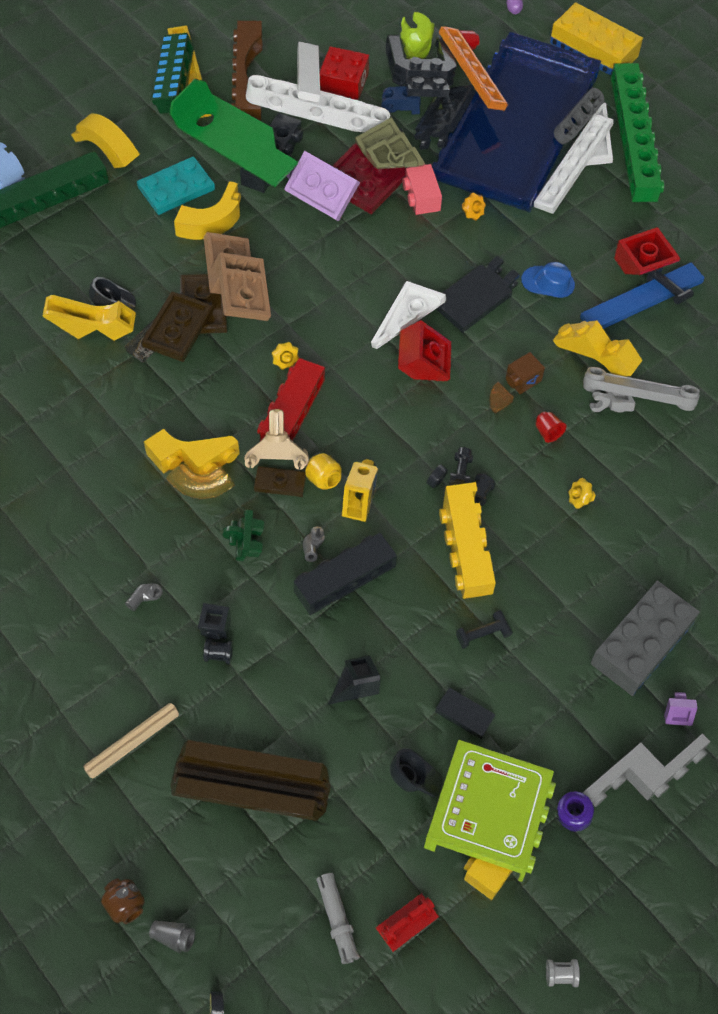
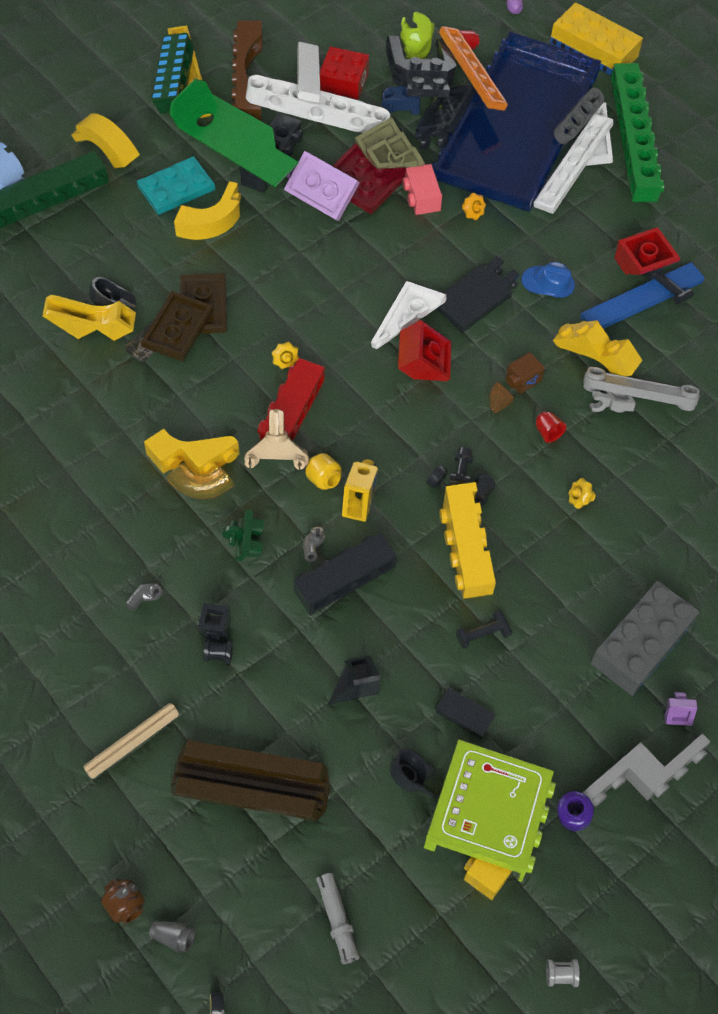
(236, 276): medium nougat bracket -> none
(280, 481): dark brown plate -> none
(407, 922): red hinge -> none

